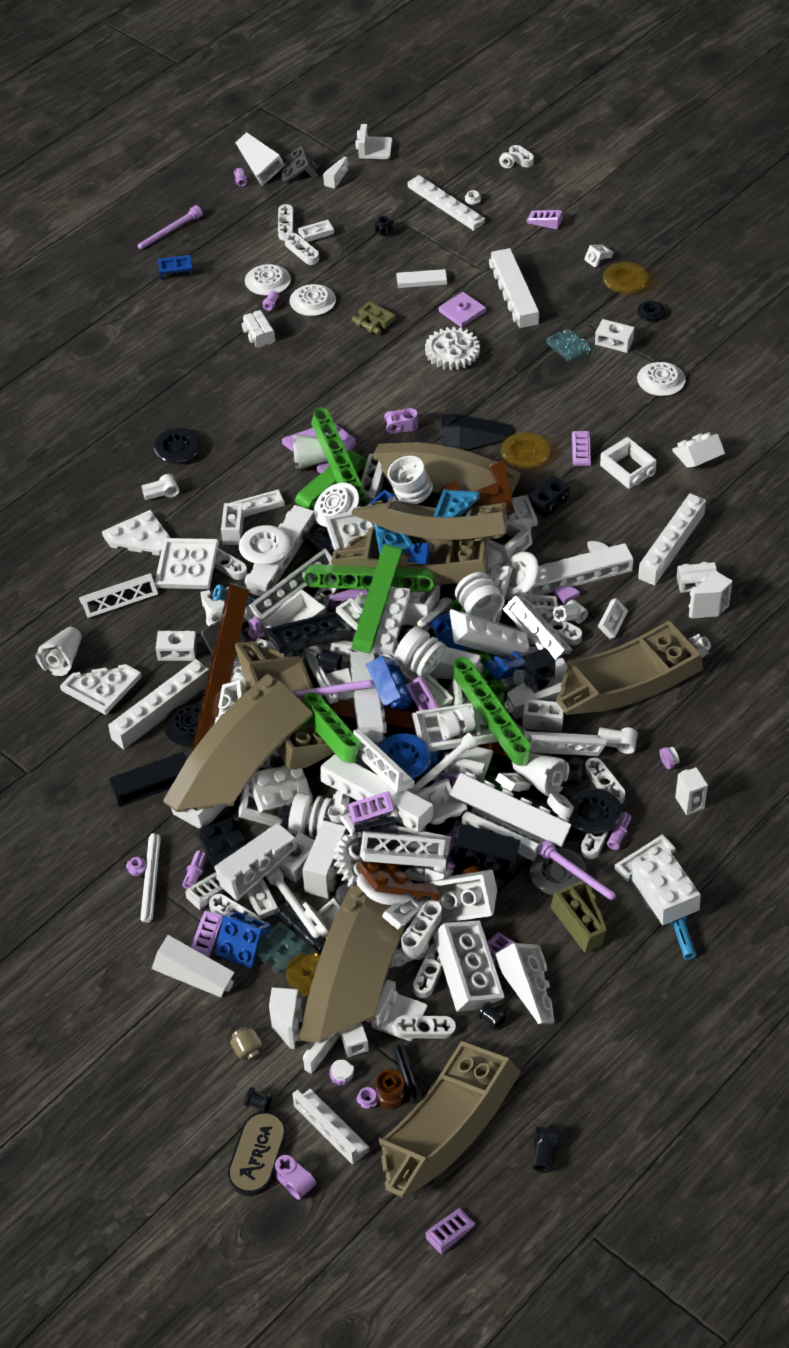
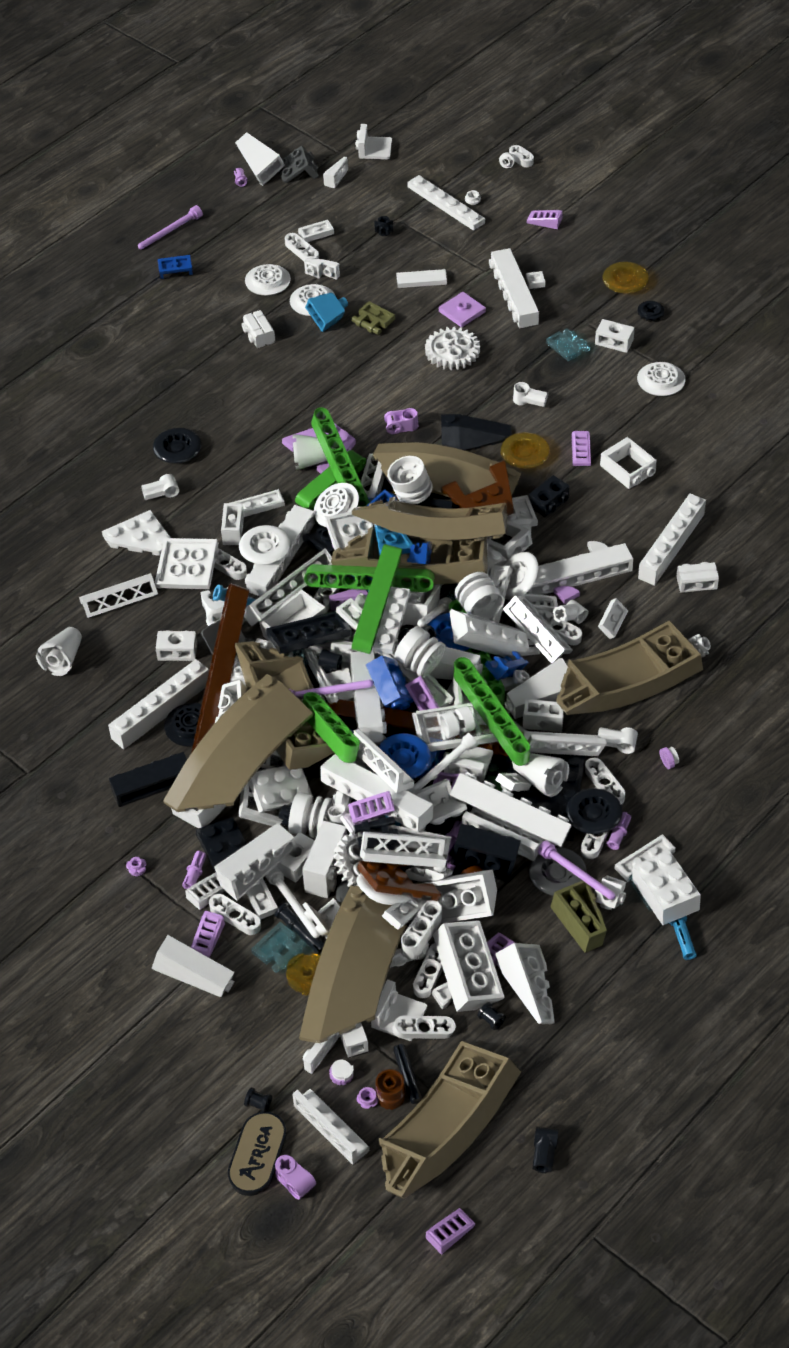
(102, 687): white plate -> none
(150, 878): white axle -> none
(240, 938): blue bracket -> none
(246, 1043): dark tan head -> none
(255, 629): lavender axle -> none
(269, 302): lavender pin -> none
(282, 218): white beam -> none
(286, 1014): white slope -> none
(321, 267): none -> white slope
(326, 310): none -> dark azure torso
(442, 995): none -> white tile
(455, 503): dark azure wing -> none
(524, 394): none -> white piece
(535, 280): none -> white plate
(539, 670): black brick -> none
(560, 804): white beam -> none
(596, 253): white bracket -> none
(617, 887): none -> white brick
(691, 791): white brick -> none
(699, 449): white slope -> none
(710, 596): white slope -> none

